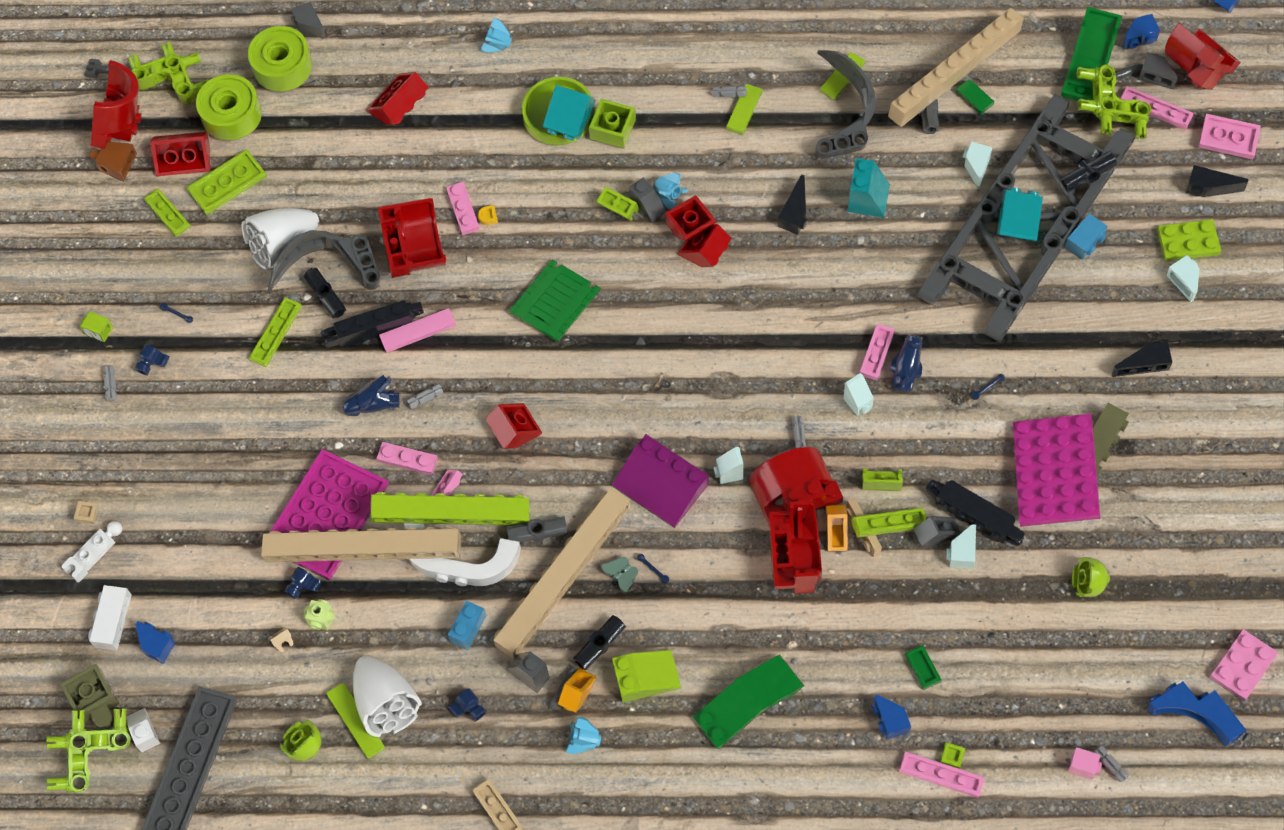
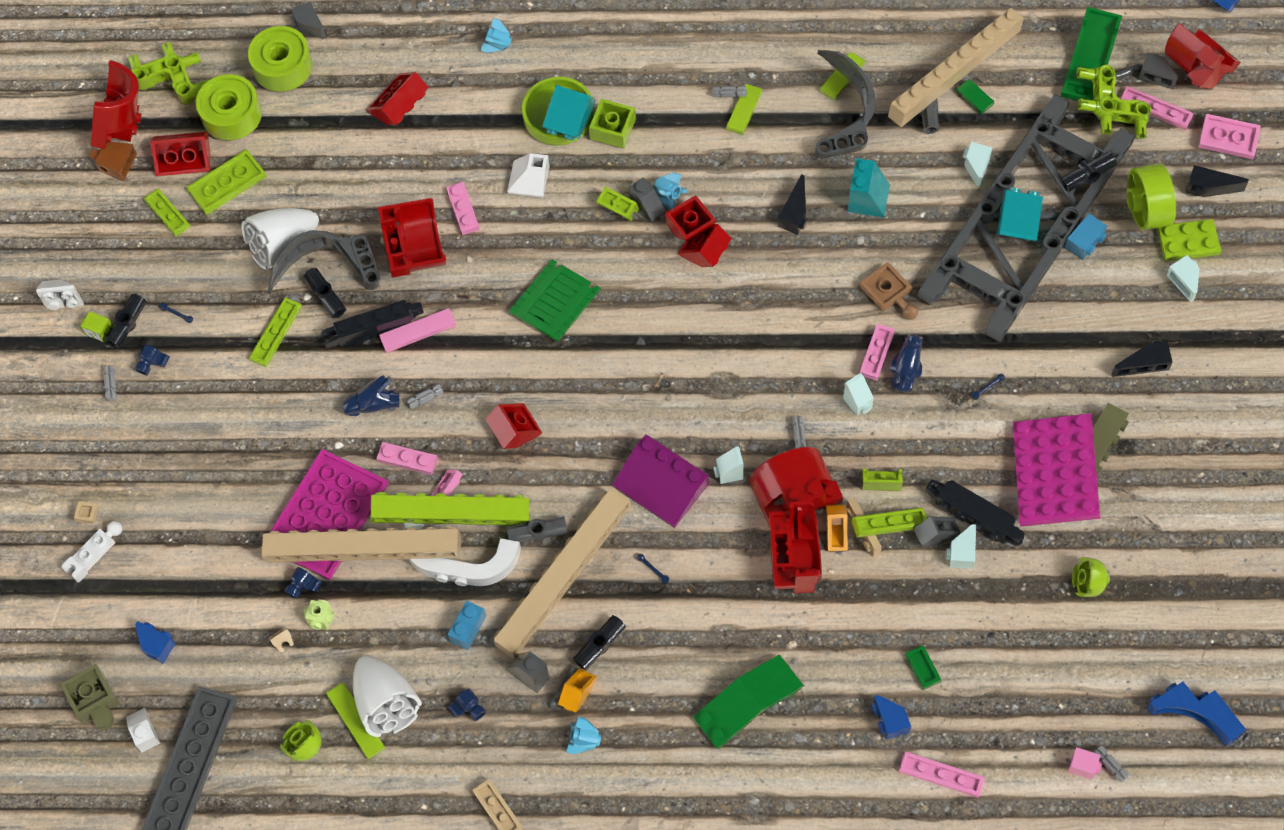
(58, 294): none -> white slope
(78, 756): lime pin -> none
(94, 68): dark grey hinge -> none
(109, 617): white brick -> none
(121, 329): none -> black piece
(487, 215): yellow tile -> none
(529, 175): none -> white slope
(615, 568): sand green animal -> none
(645, 674): lime slope -> none
(886, 298): none -> medium nougat plate
(952, 755): lime tile -> none
(1142, 31): blue slope -> none
(1151, 196): none -> lime piece
(1243, 665): bright pink plate -> none

